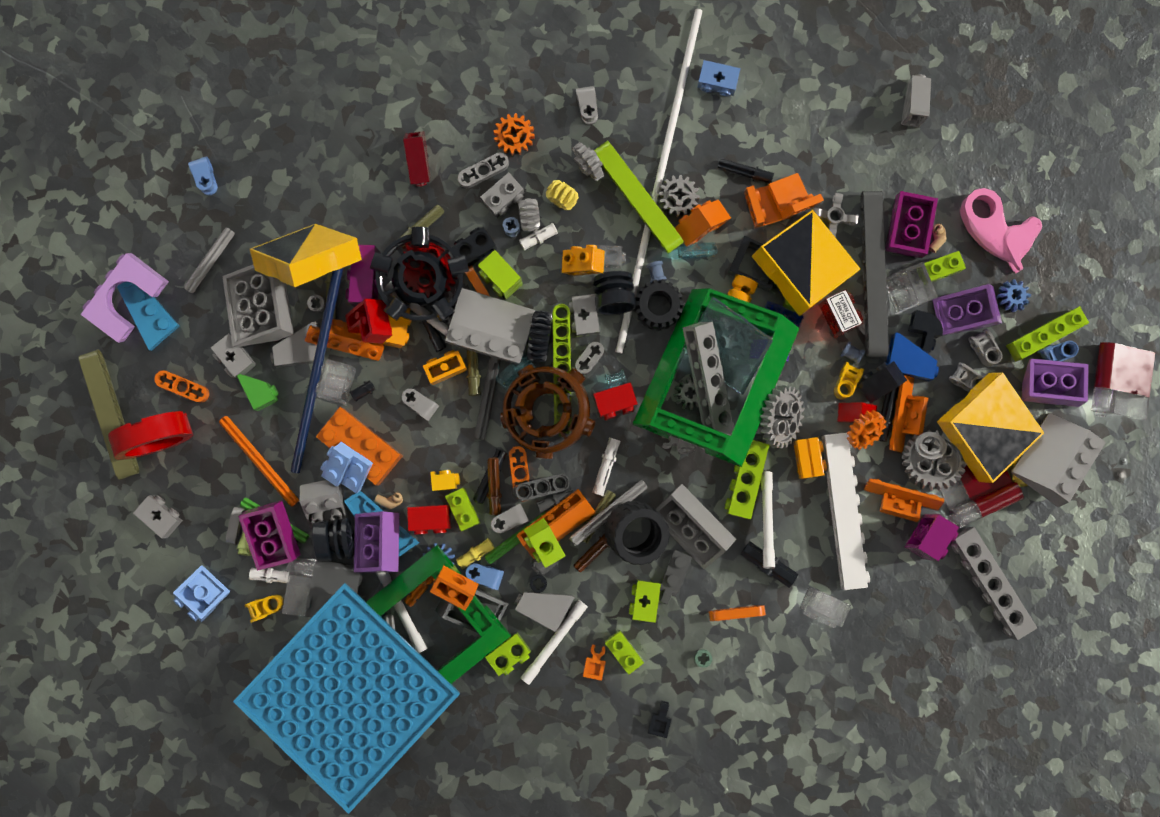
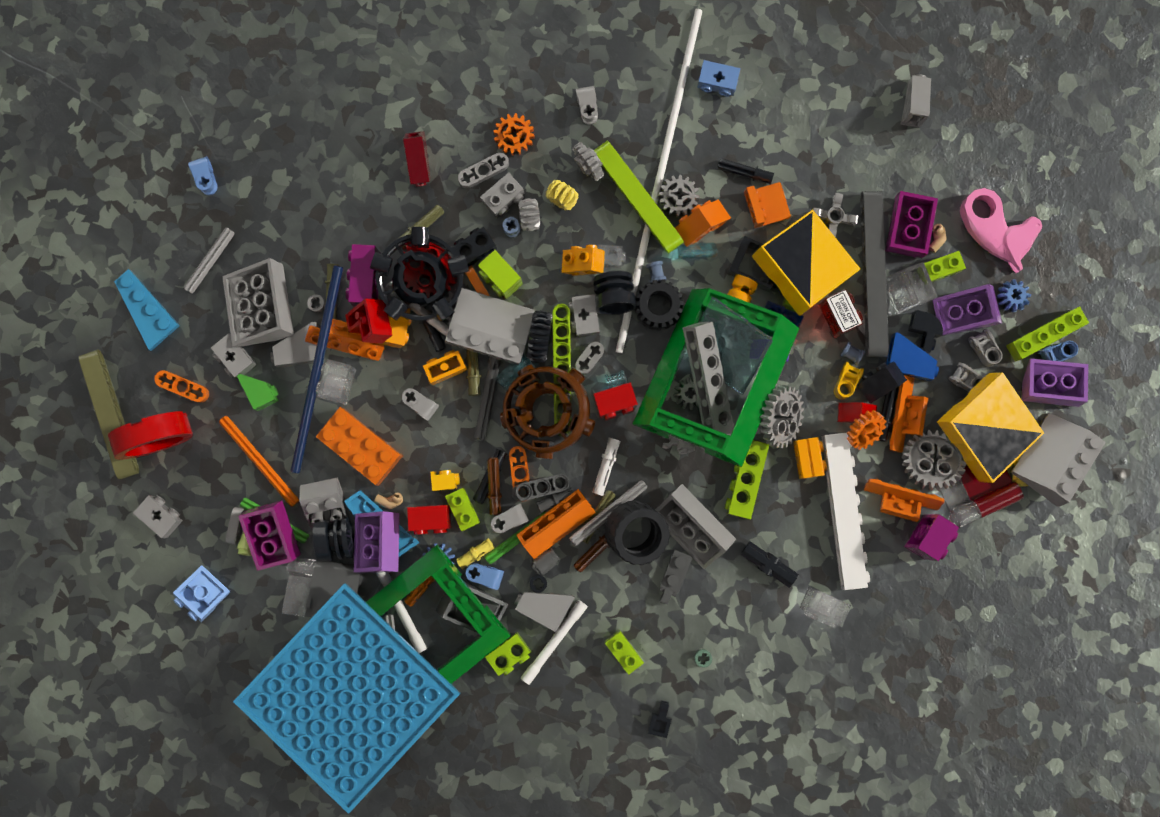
(100, 308): lavender arch -> none
(262, 607): yellow piece -> none
(269, 575): white pin -> none
(305, 254): yellow tile -> none
(346, 467): light blue plate -> none
(362, 390): black pin -> none
(454, 588): orange brick -> none
(538, 236): white pin -> none
(538, 534): lime brick -> none
(594, 666): orange plate -> none
(649, 611): lime brick -> none
(736, 613): orange beam -> none
(768, 551): white piece -> none
(792, 196): orange bracket -> none
(939, 445): light grey gear -> none
(1023, 623): light grey brick -> none
(1122, 381): door -> none

